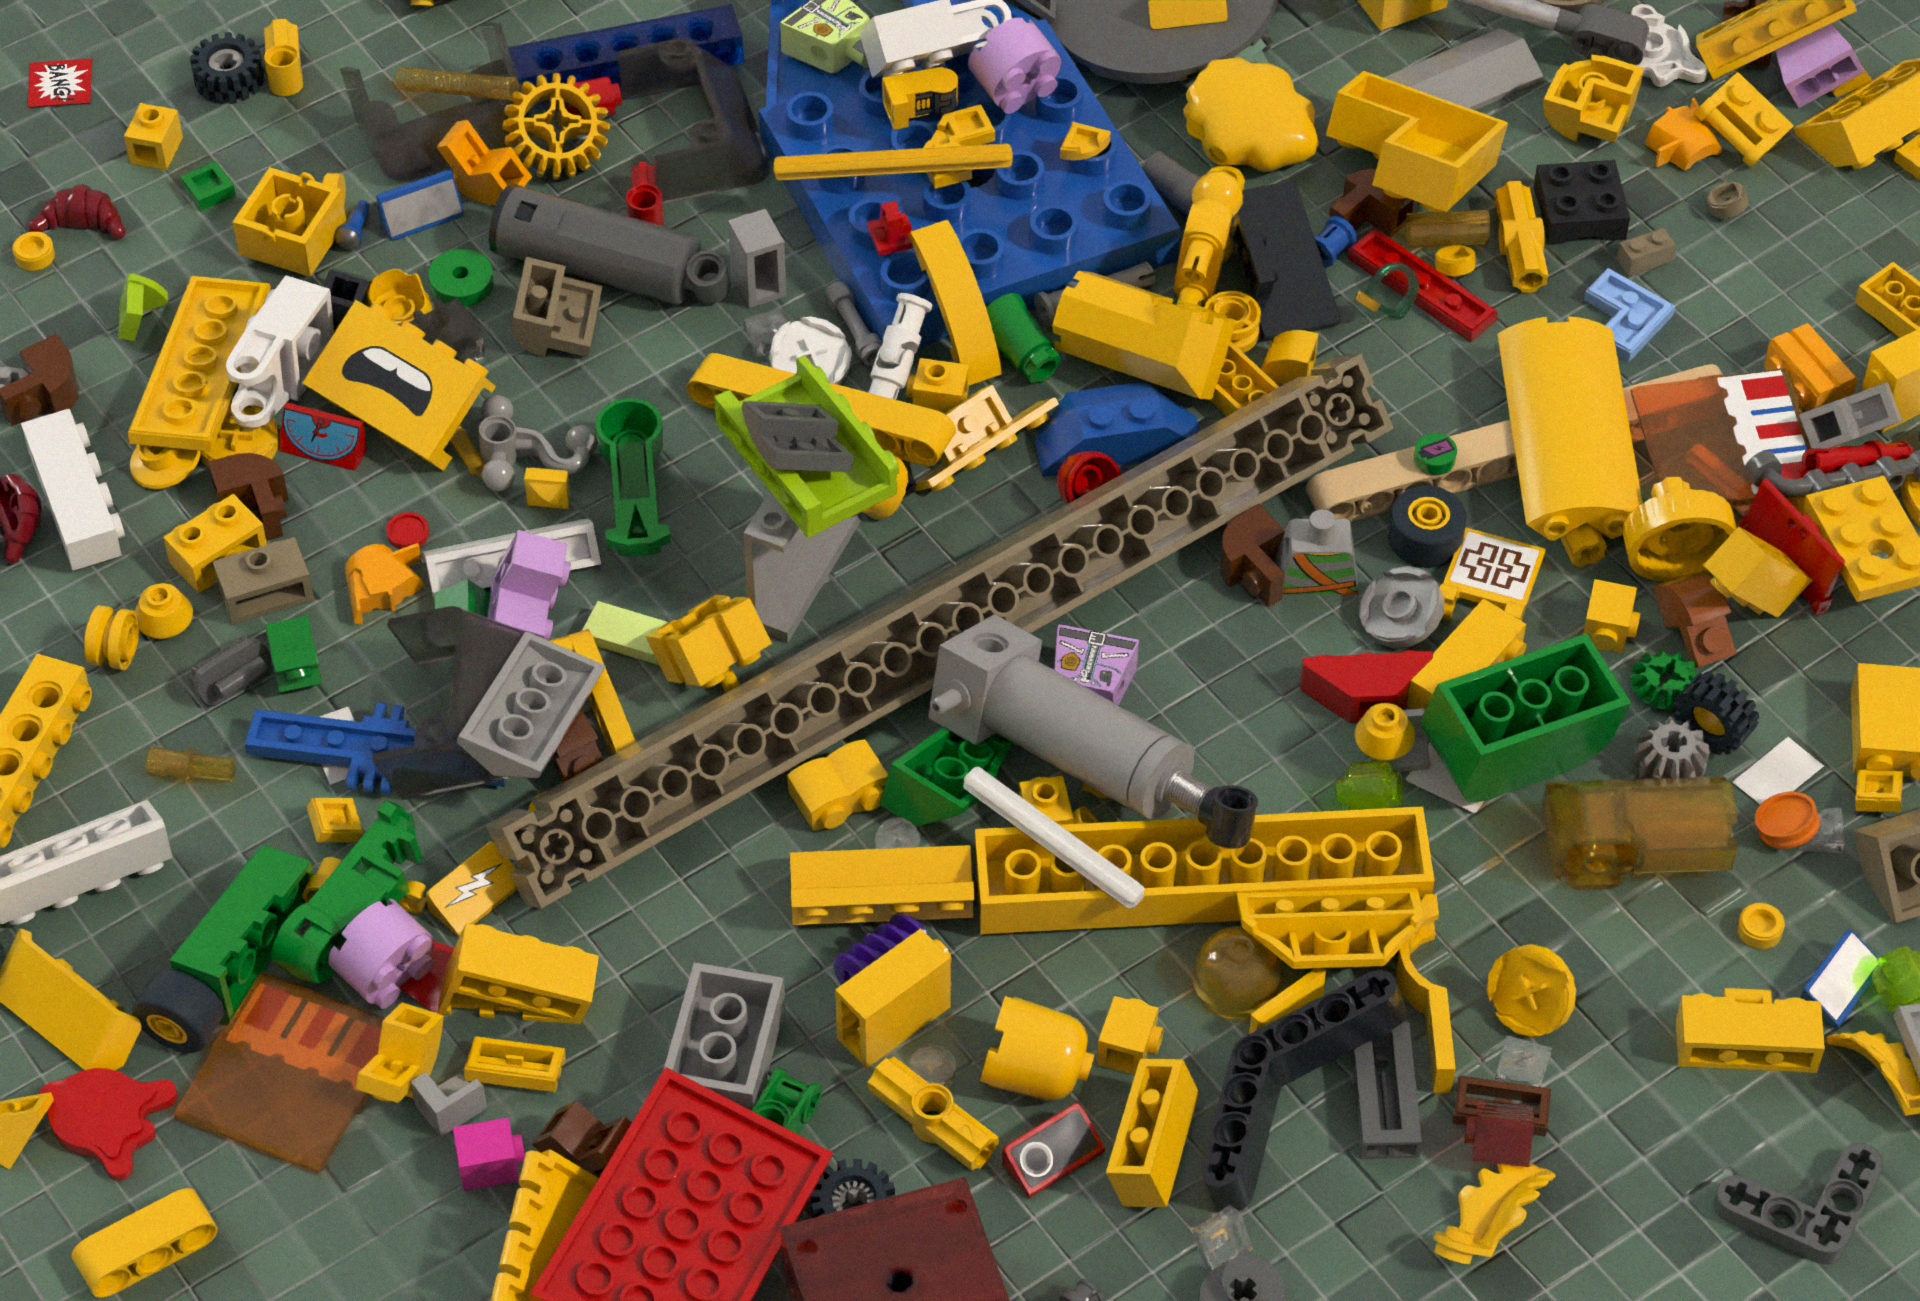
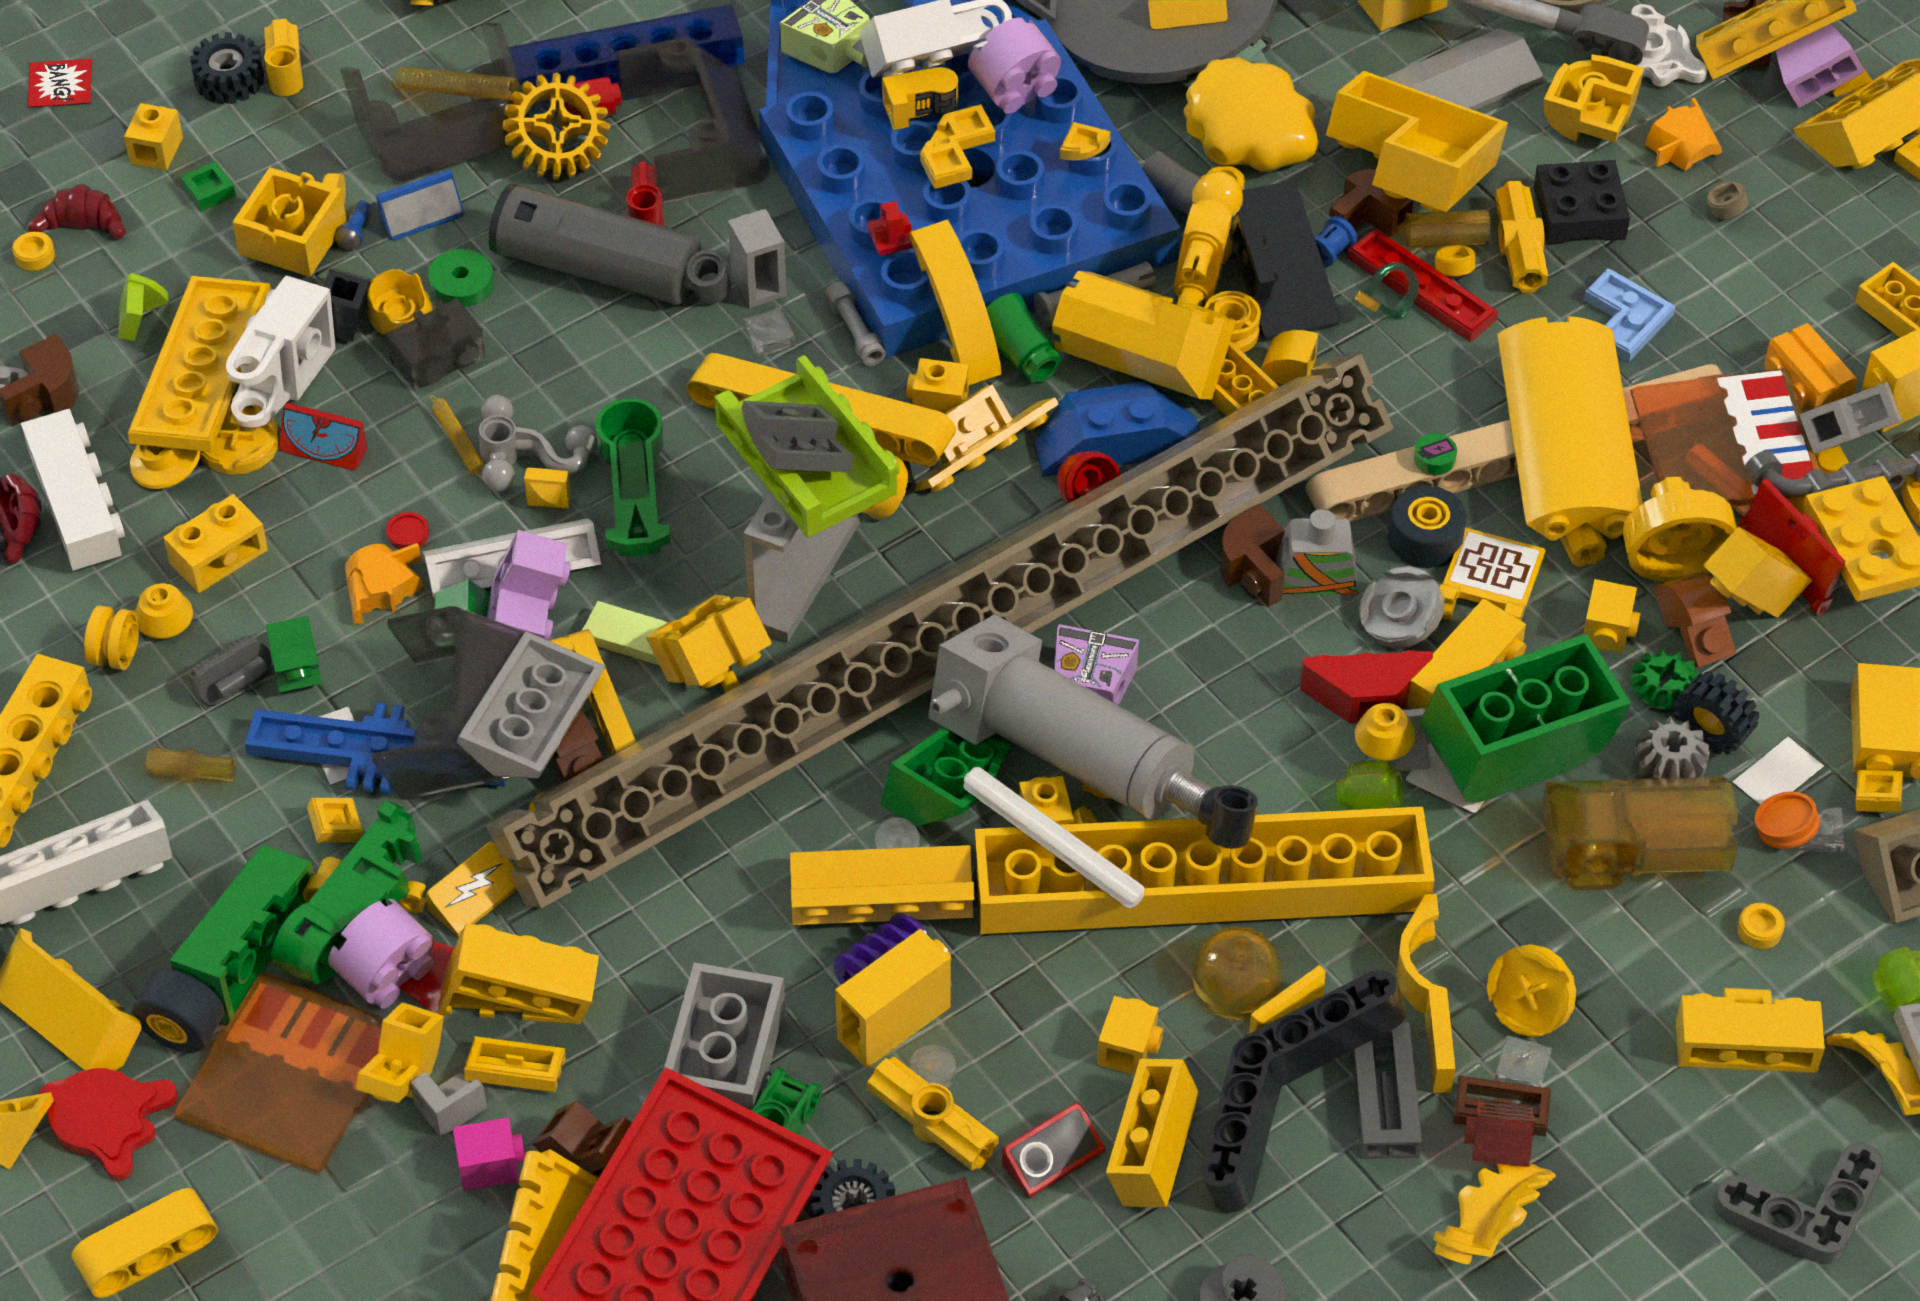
(256, 483): reddish brown brick -> none
(263, 580): dark tan brick -> none
(397, 381): yellow panel -> none
(477, 170): light orange brick -> none
(554, 310): dark tan brick -> none
(818, 341): white tile -> none
(838, 785): yellow brick -> none
(893, 162): yellow axle -> none
(899, 346): white piece -> none
(1038, 1052): yellow cylinder -> none
(1221, 1237): clear tile -> none
(1332, 925): yellow wedge -> none
(1646, 252): dark tan piece -> none
(1744, 118): yellow plate -> none
(1833, 458): red pin -> none
(1842, 979): slope -> none

